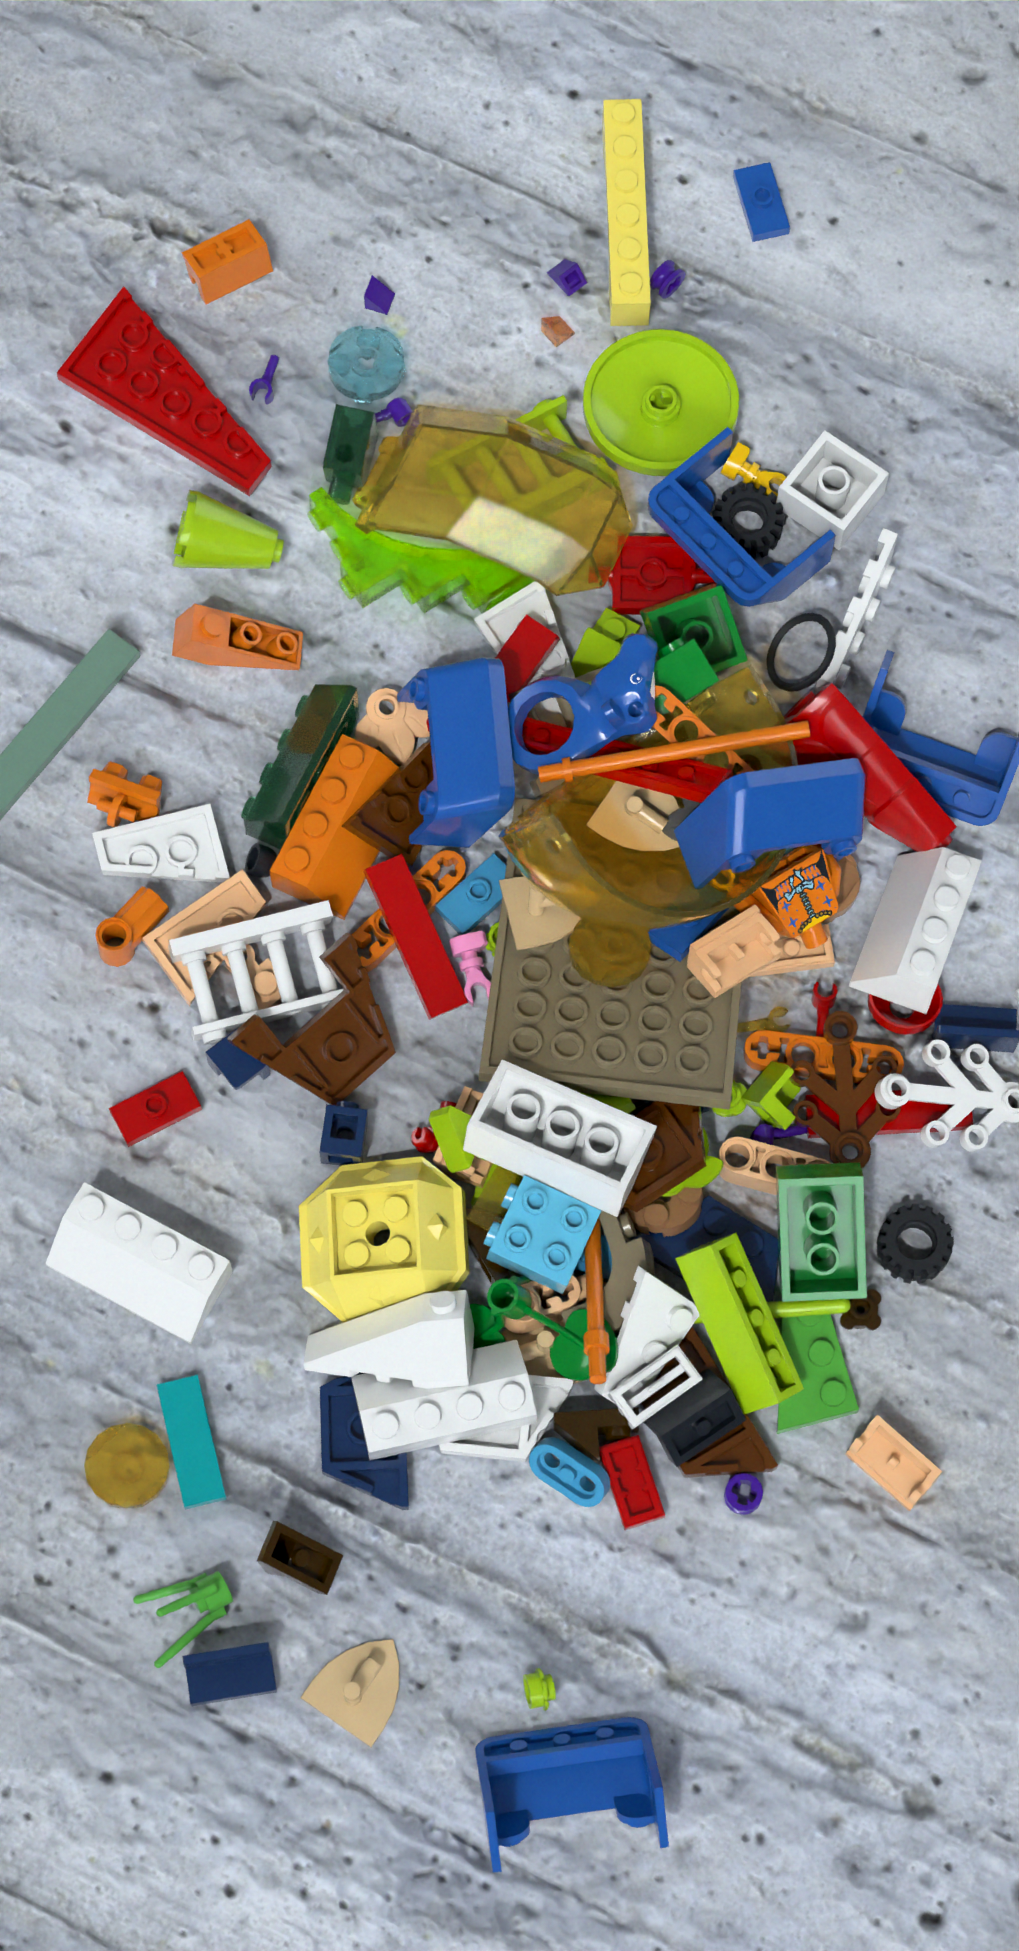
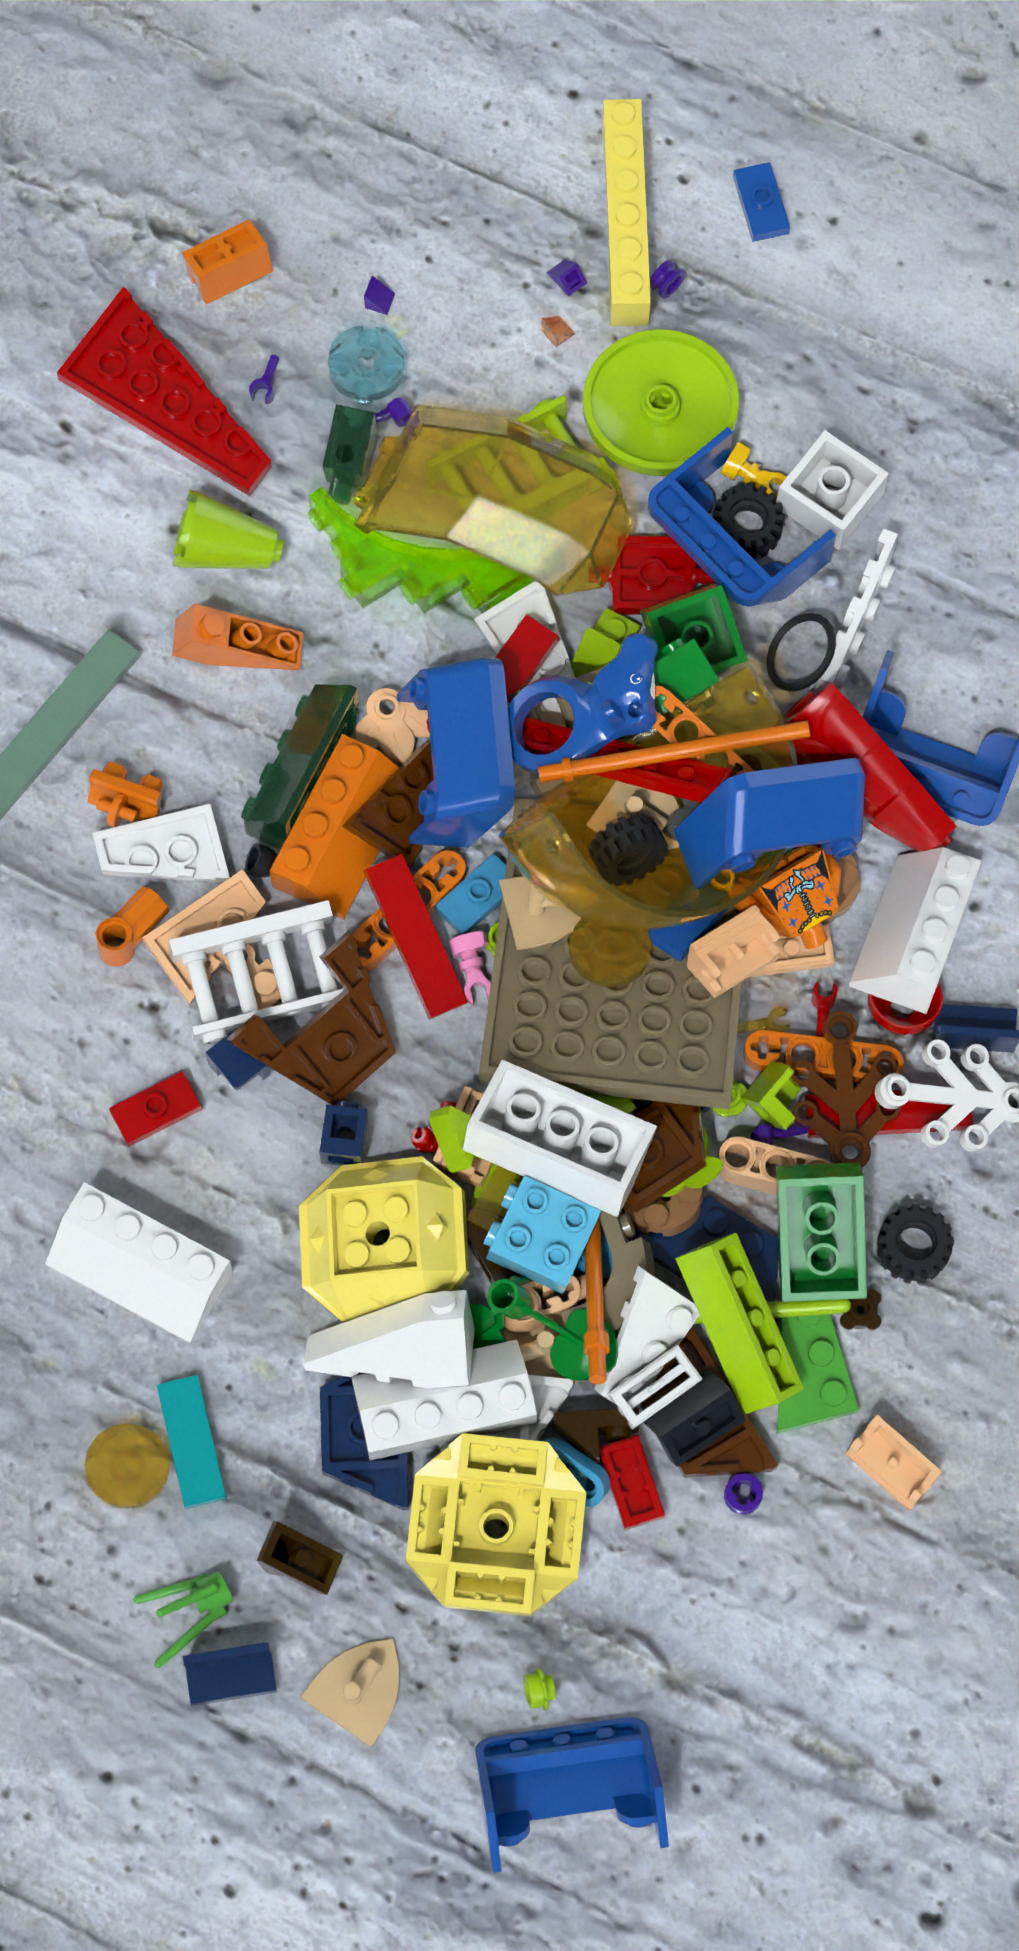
(506, 1481): none -> light yellow piece
(628, 849): none -> black tyre

